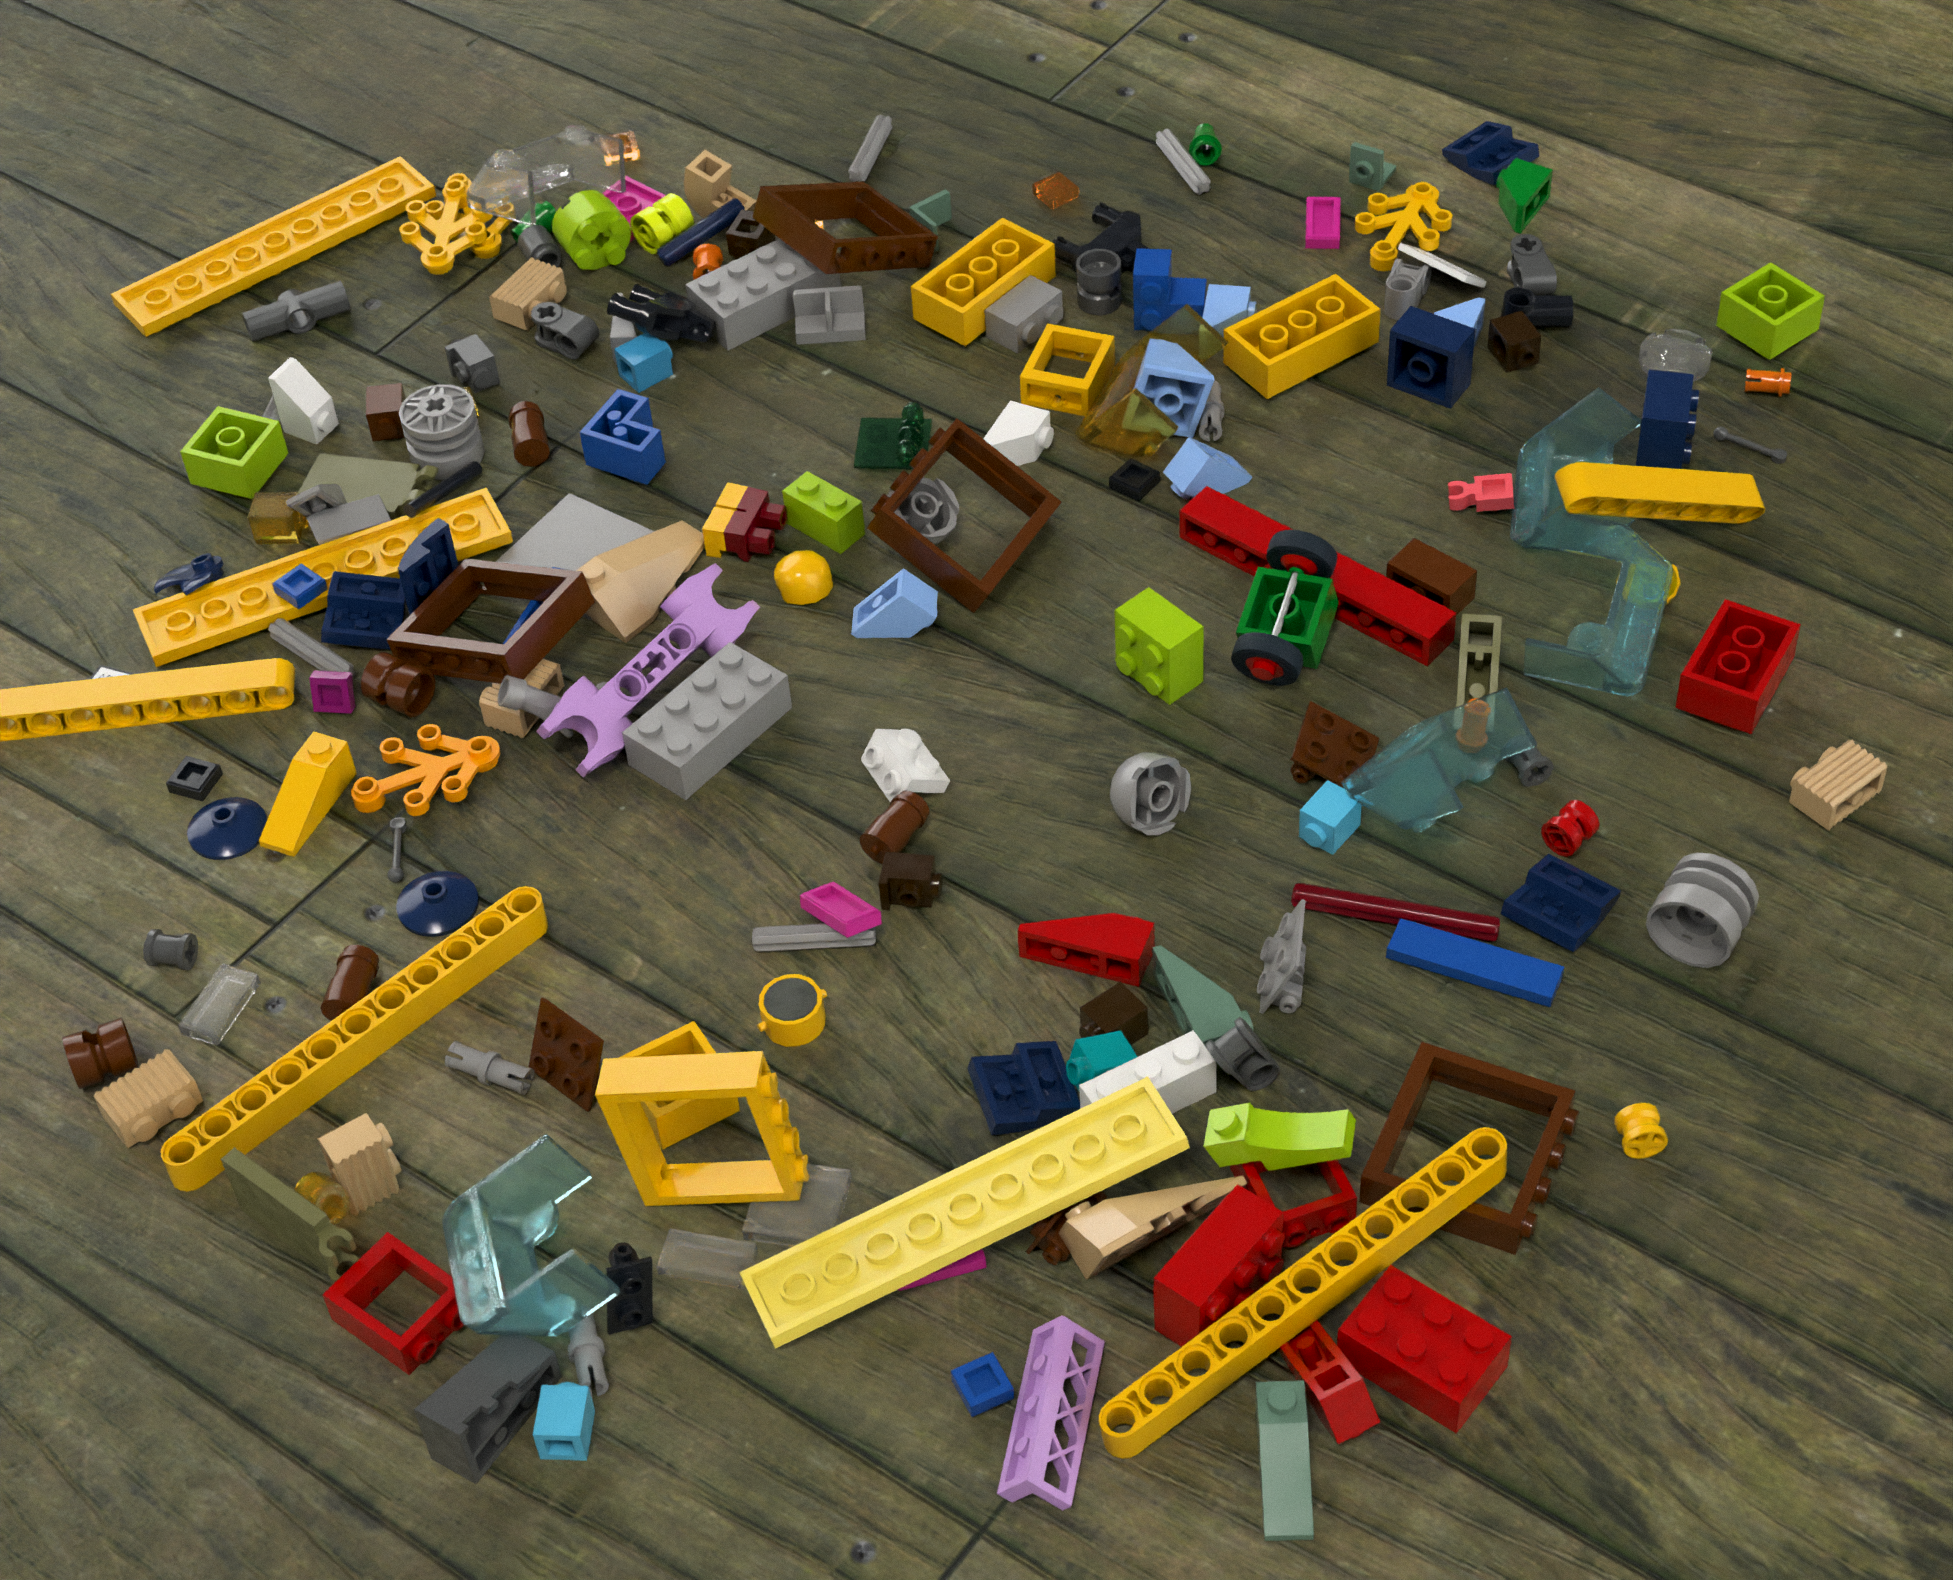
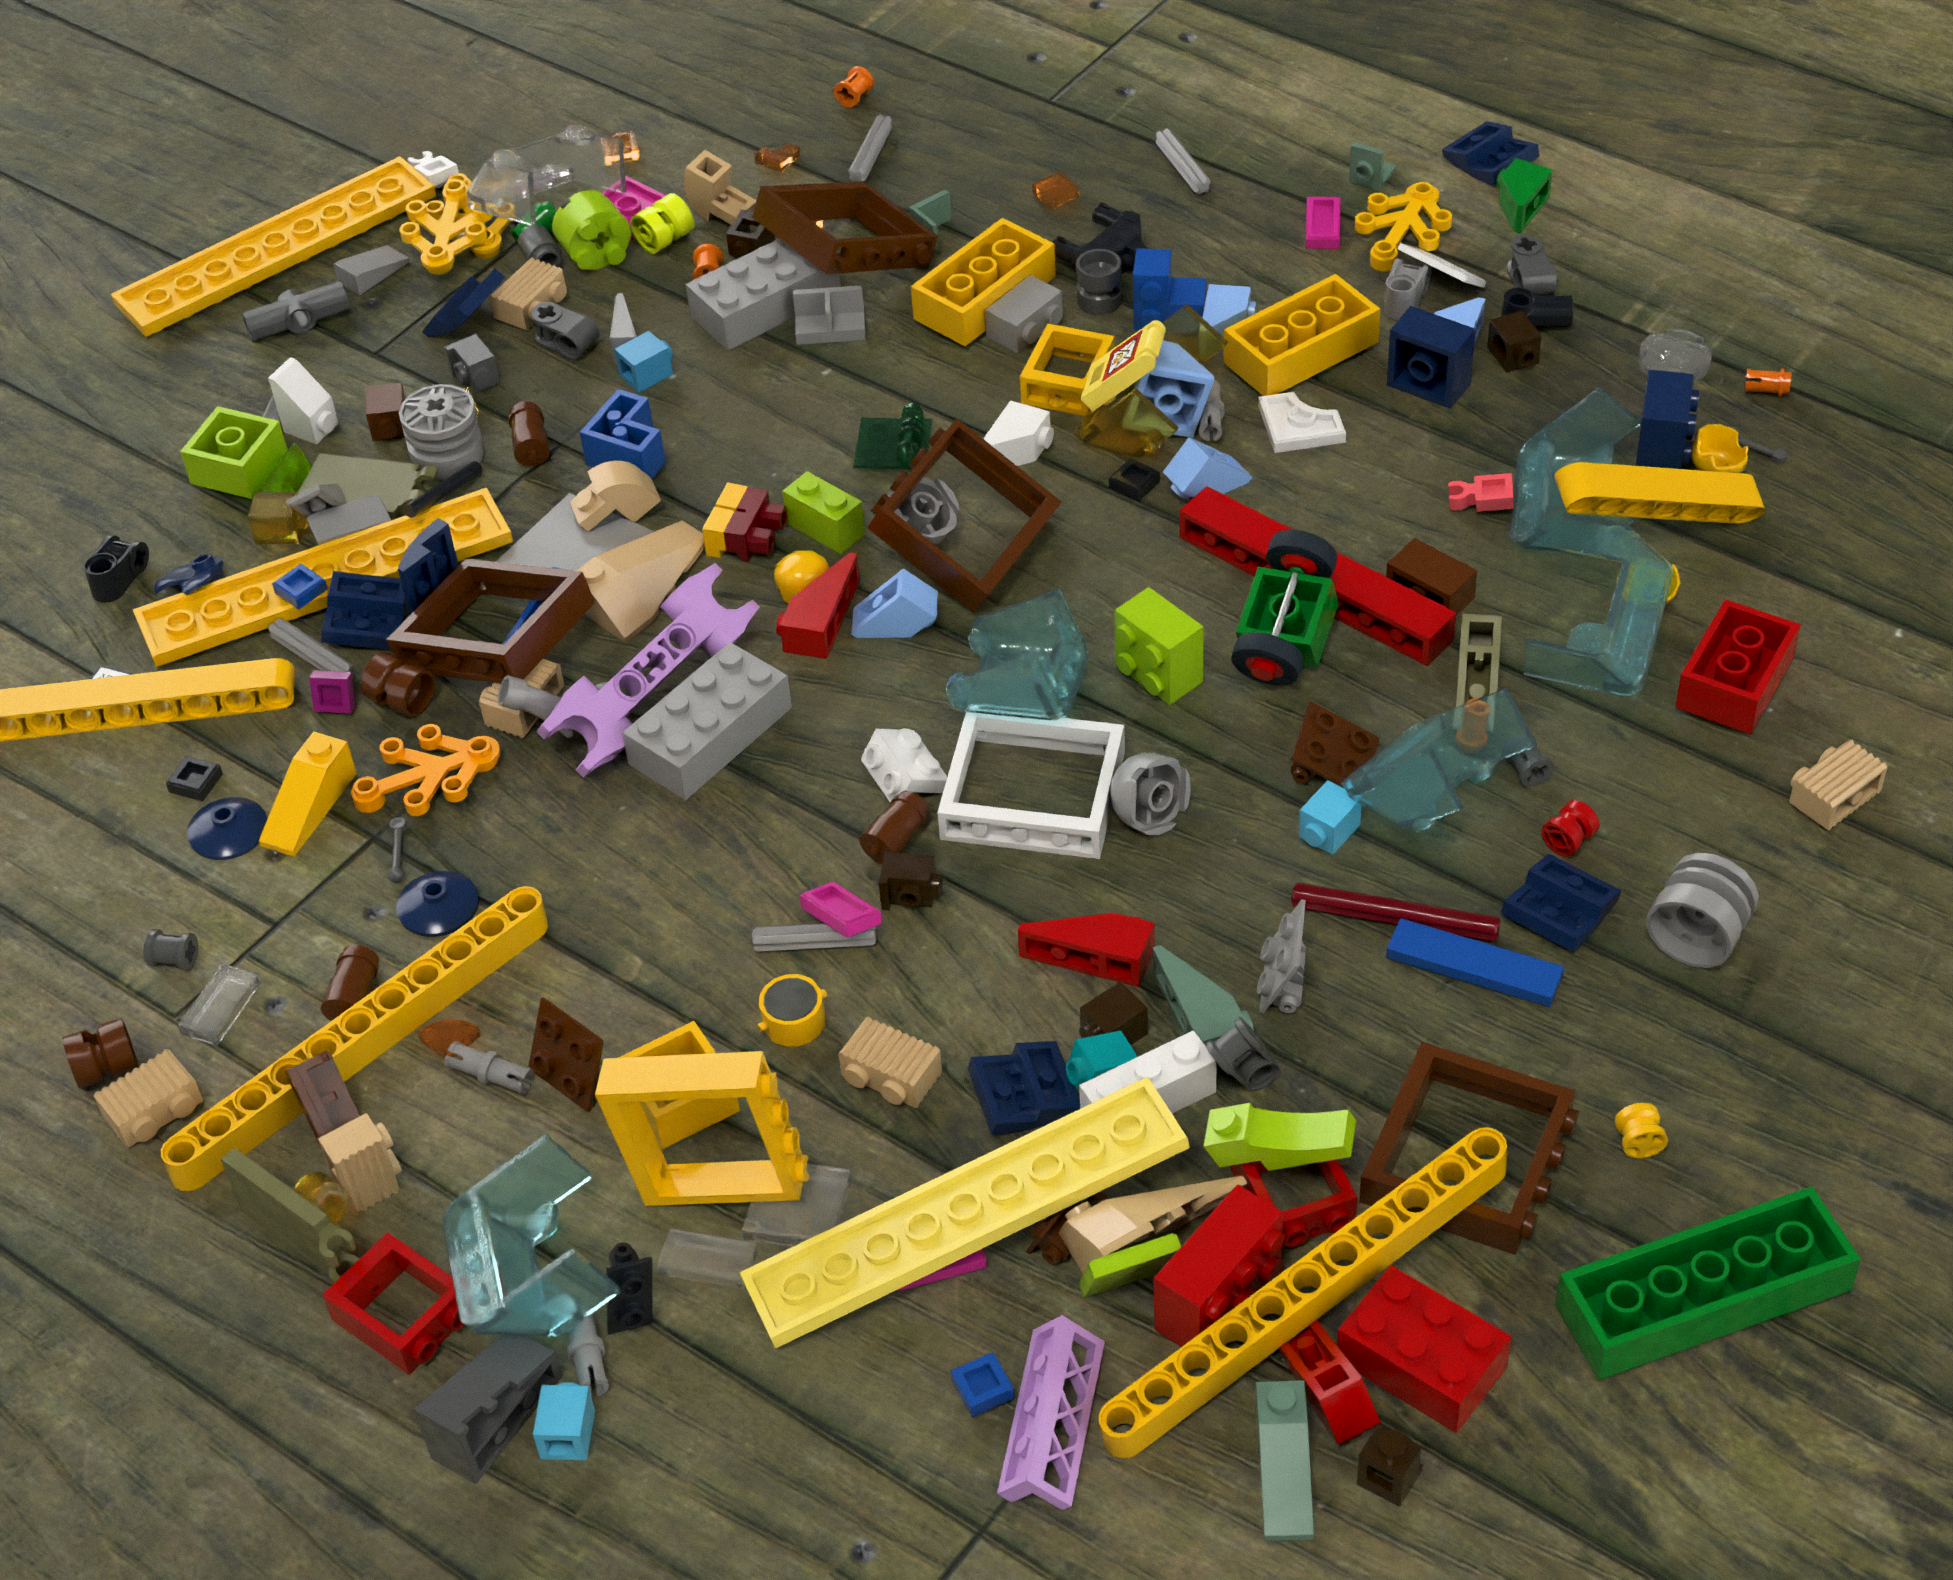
(114, 567): none -> black piece
(289, 472): none -> clear neon green hinge
(321, 1094): none -> reddish brown hinge
(369, 268): none -> light grey slope
(434, 170): none -> white plate
(443, 1033): none -> clear orange tile
(463, 304): none -> dark blue slope
(613, 487): none -> tan brick
(662, 314): black connector -> none
(699, 232): dark blue axle -> none
(777, 158): none -> clear orange tile
(819, 610): none -> red slope
(850, 89): none -> orange bush
(890, 1063): none -> tan brick
(1026, 828): none -> white window
(1028, 663): none -> clear light blue windscreen
(1123, 366): none -> light yellow container
(1128, 1265): none -> lime tile
(1205, 145): green cone -> none
(1299, 426): none -> white tile
(1393, 1455): none -> dark brown brick
(1706, 1282): none -> green brick
(1718, 450): none -> yellow hair
(1770, 310): lime brick -> none

